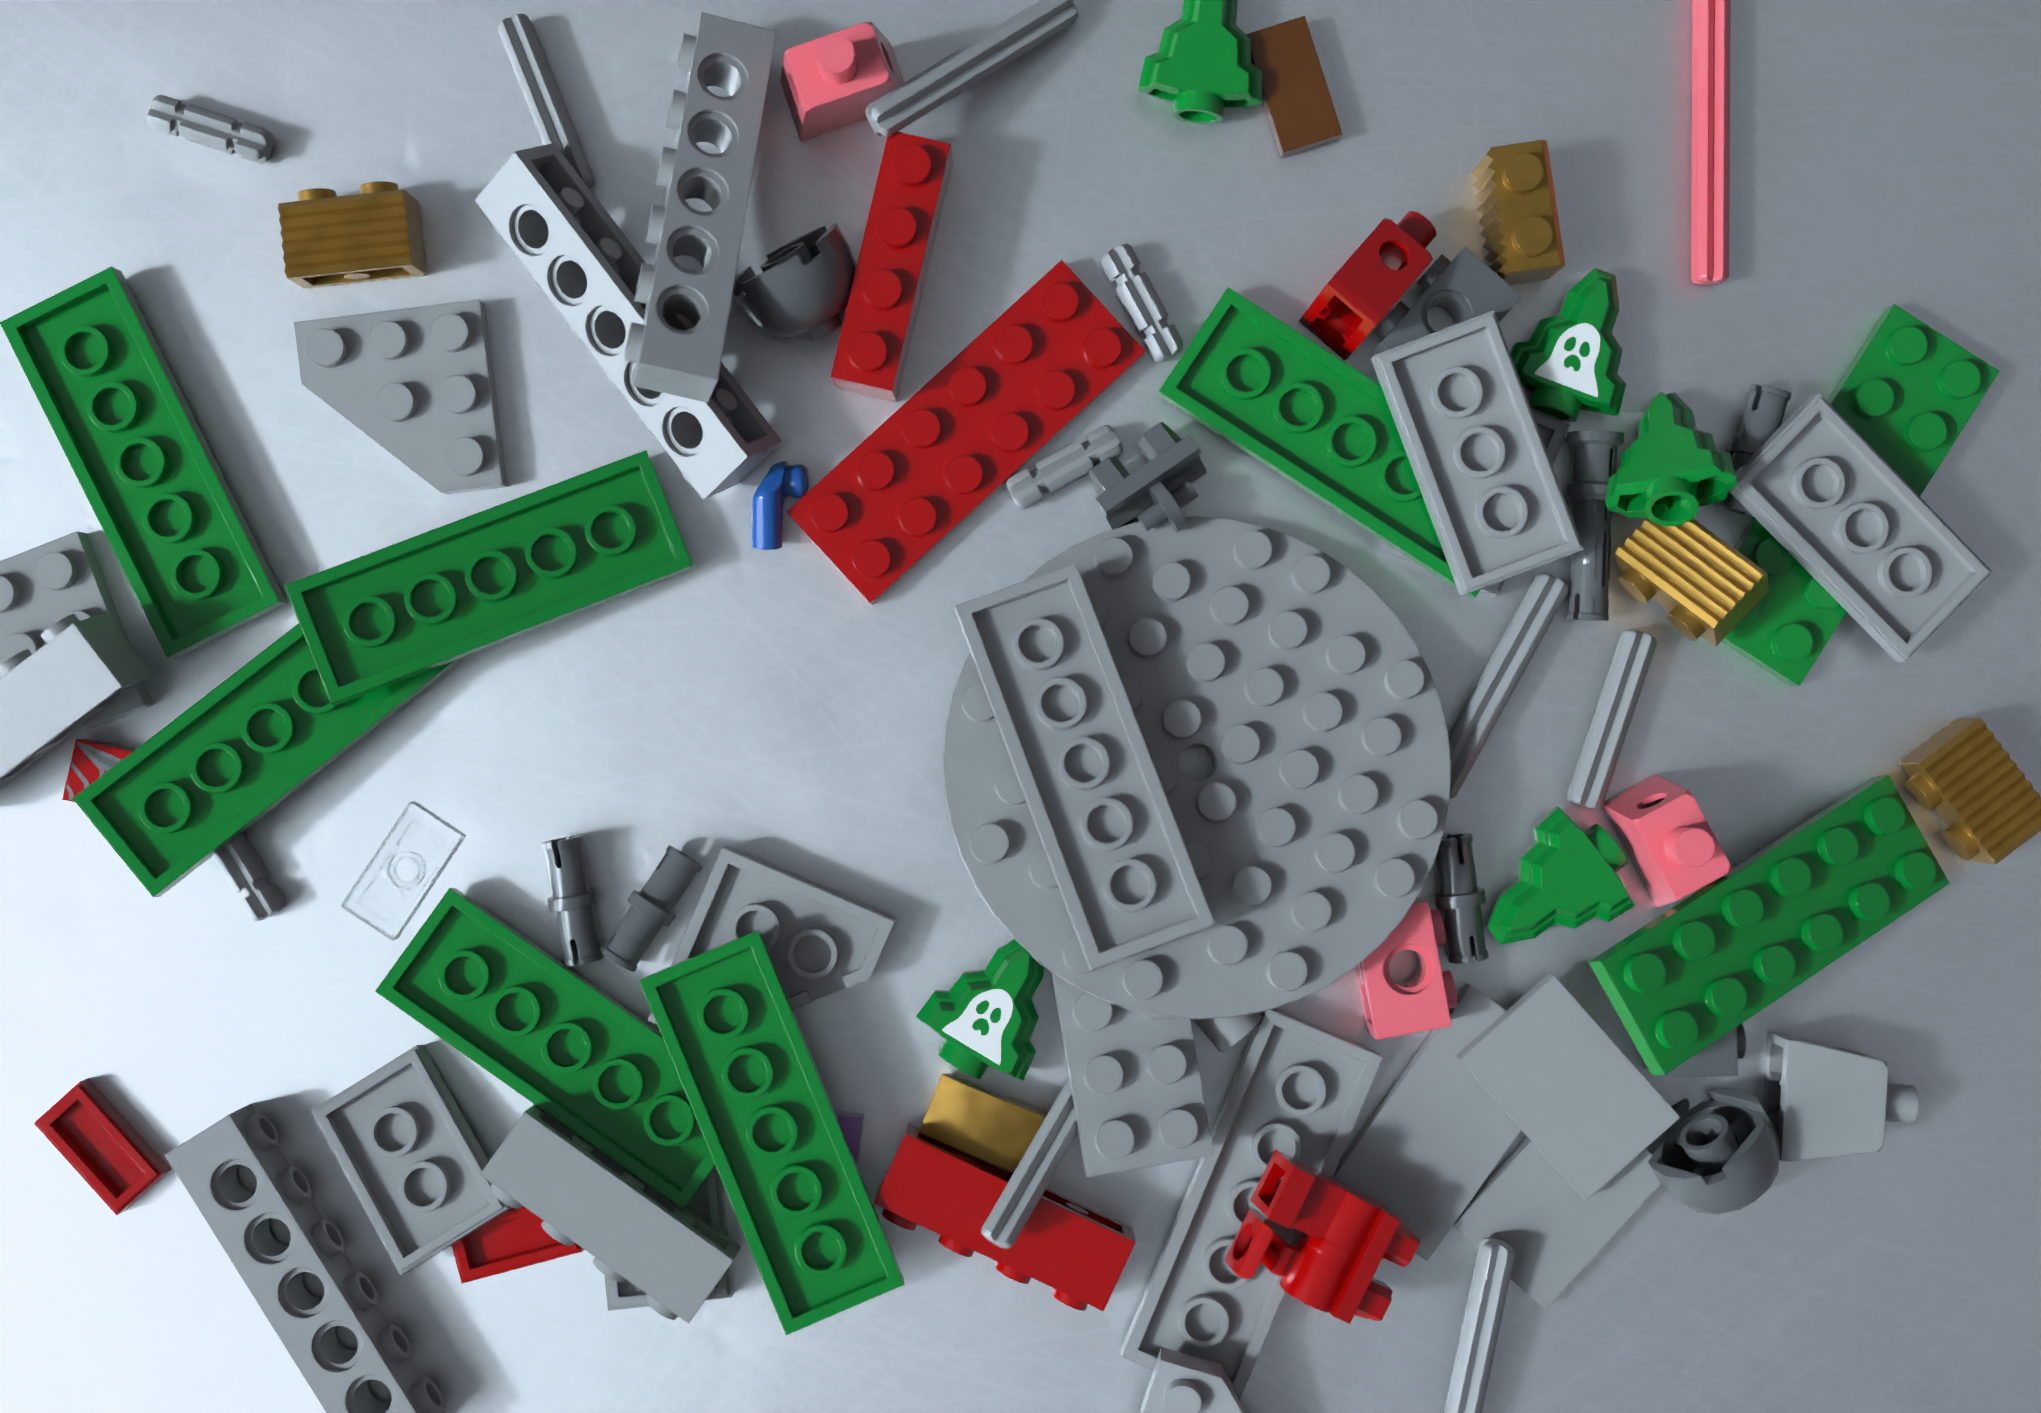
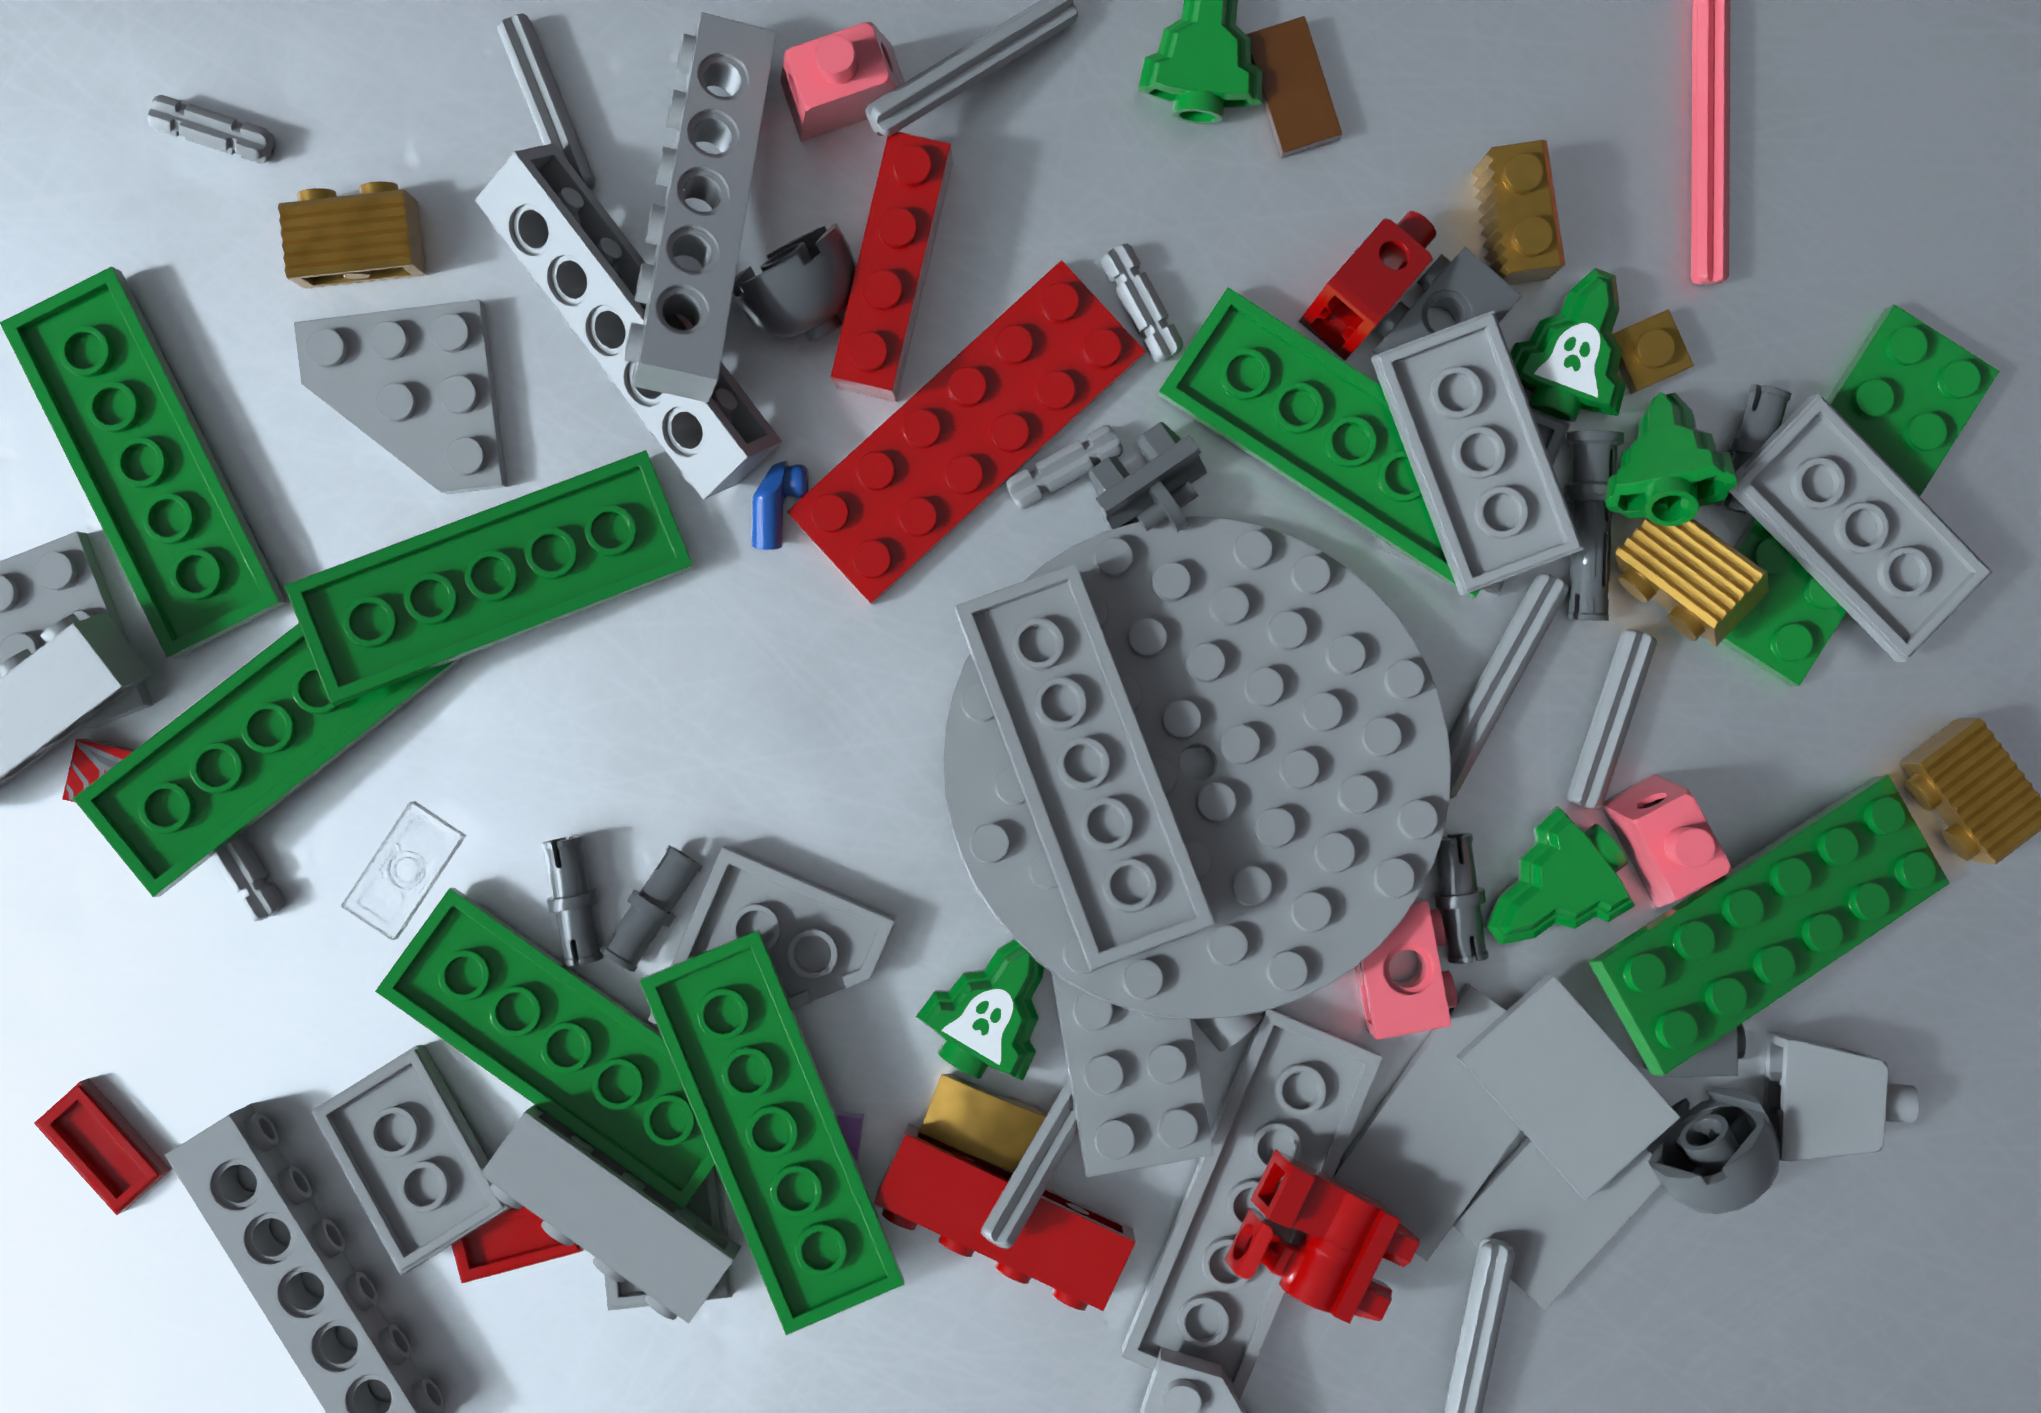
(1651, 351): none -> pearl gold plate

